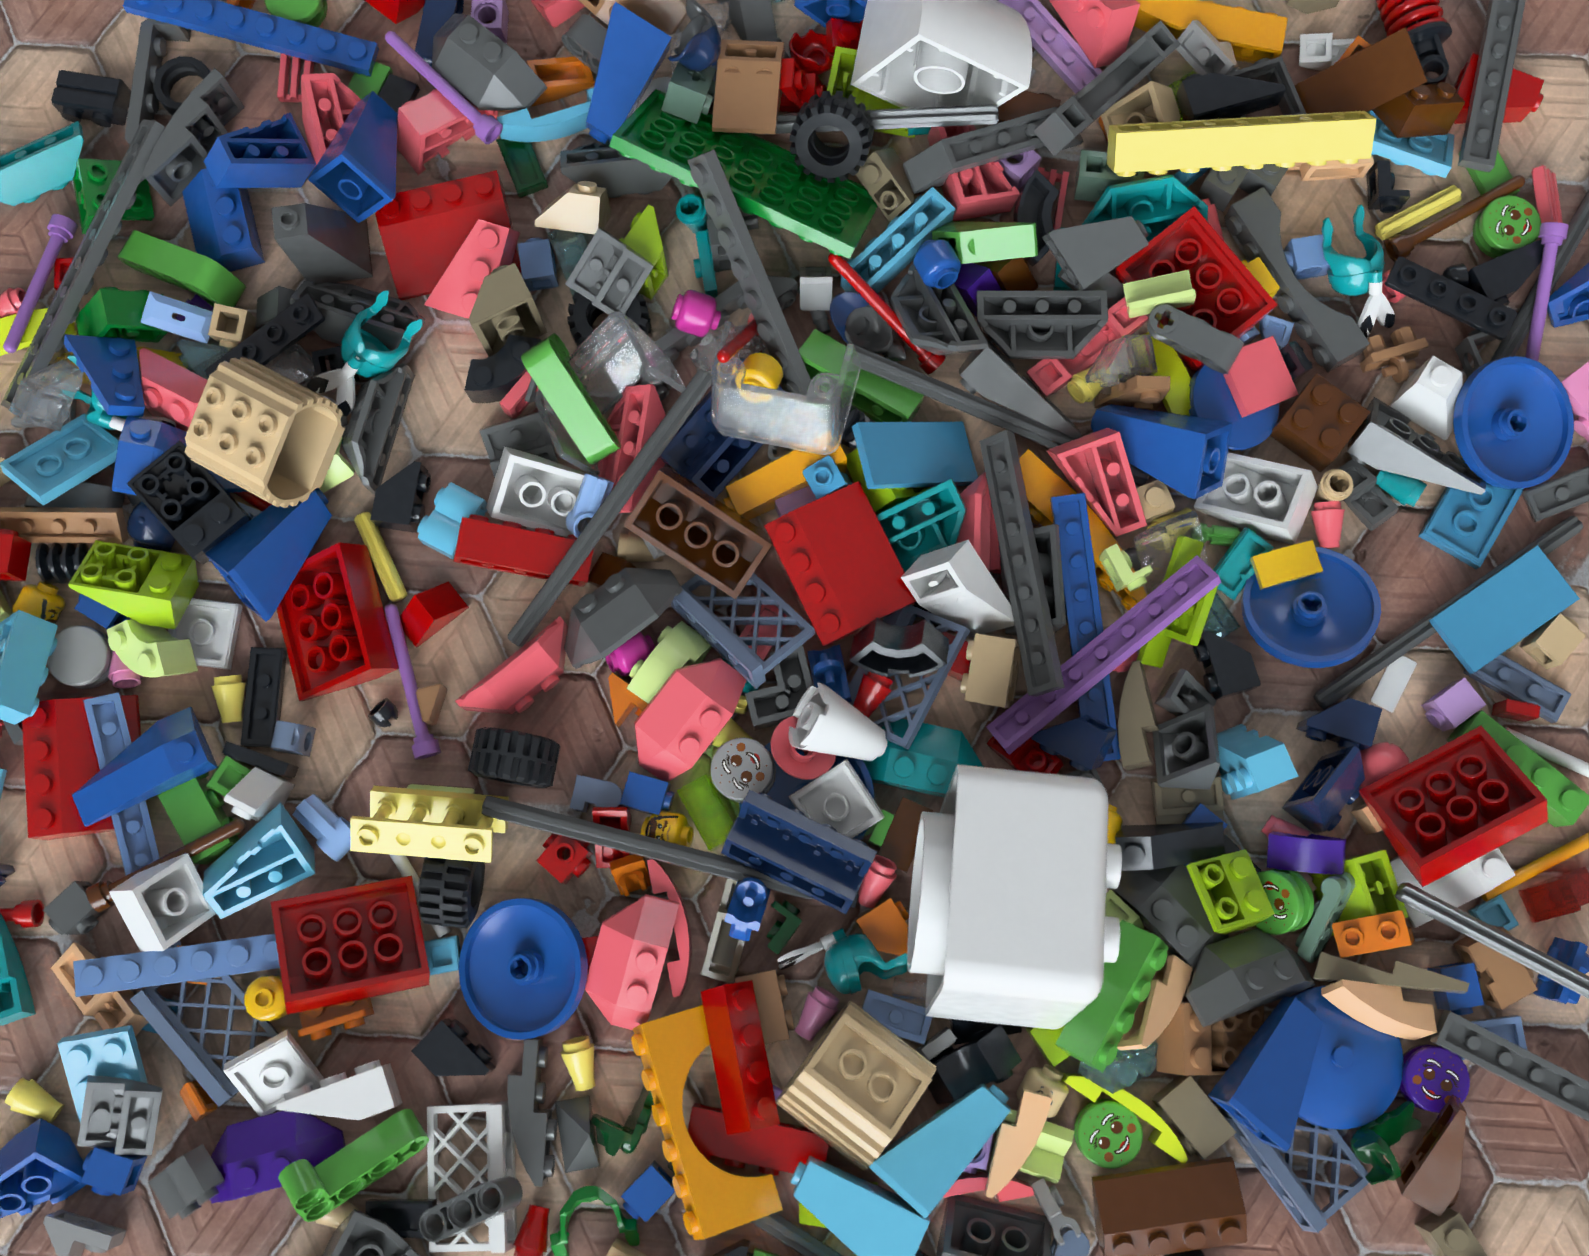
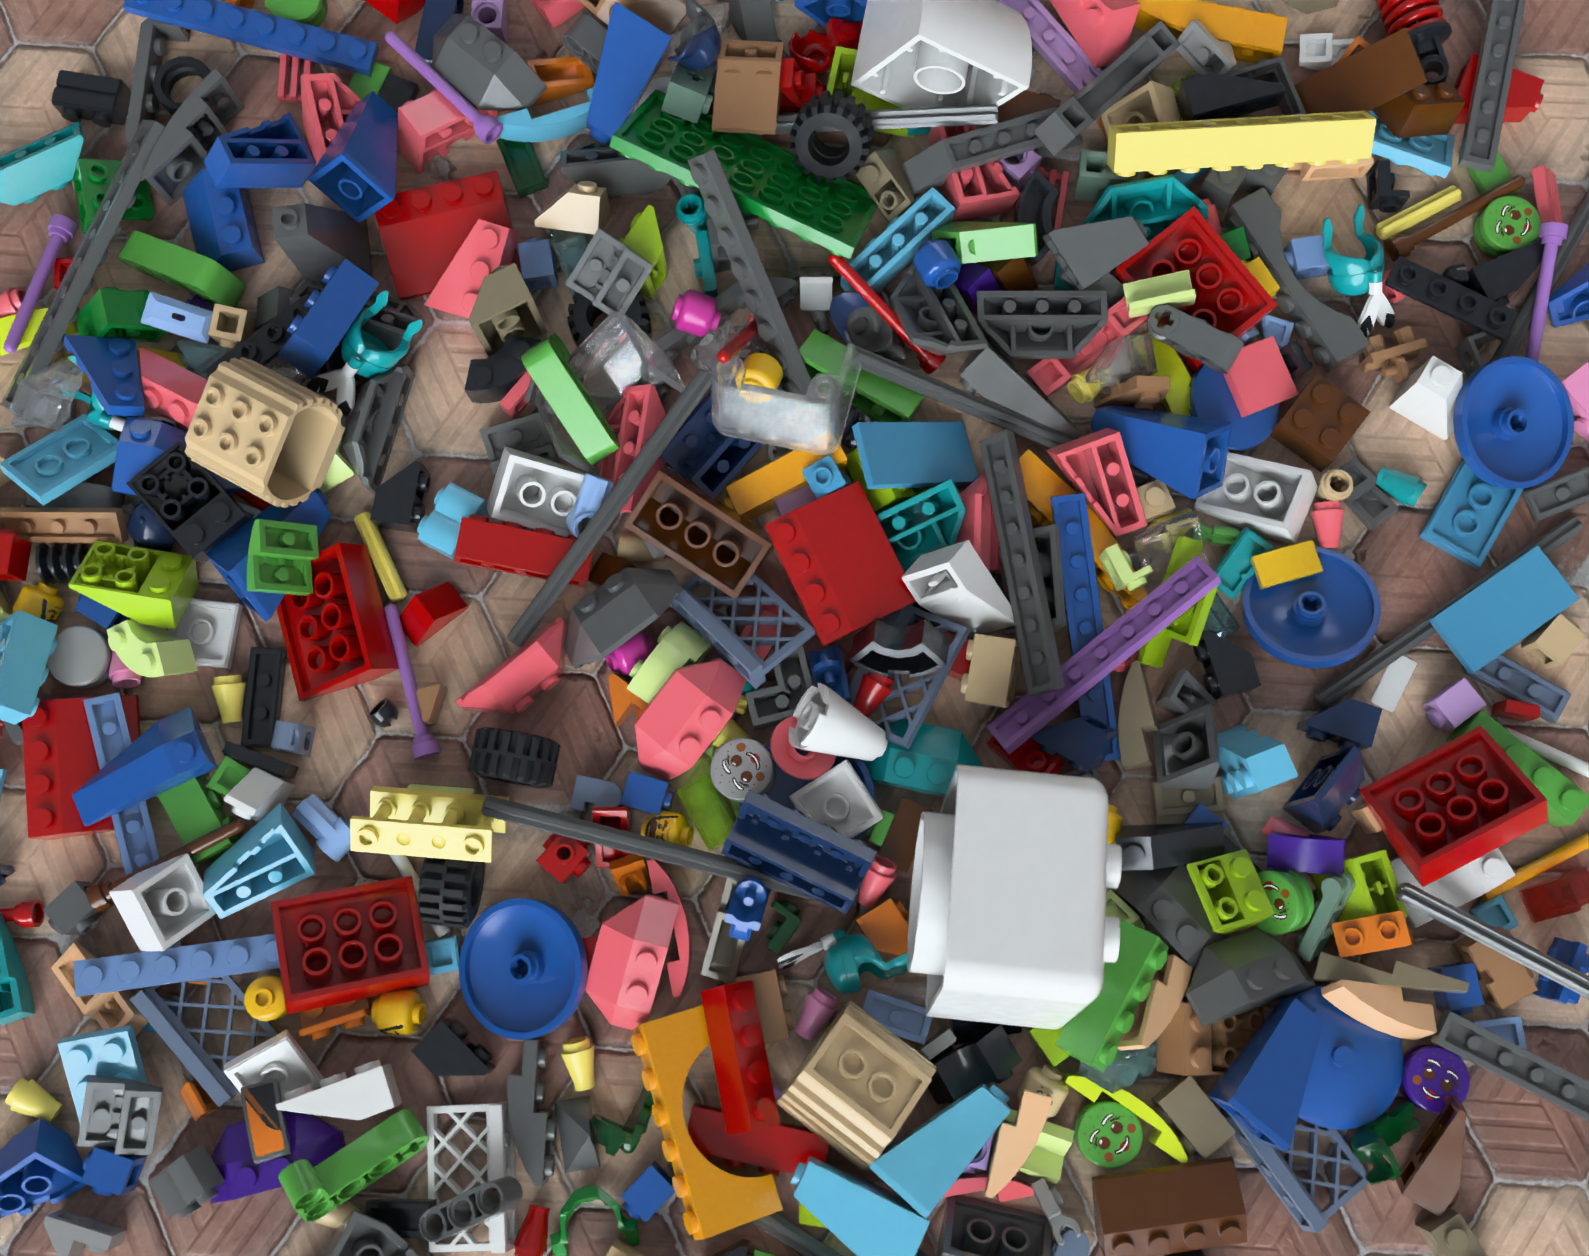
(264, 1123): none -> slope
(281, 557): none -> bright green slope
(328, 317): none -> blue wedge
(398, 1012): none -> yellow head
(1237, 241): none -> green slope
(1381, 761): coral hair -> none
(1394, 447): wedge -> none

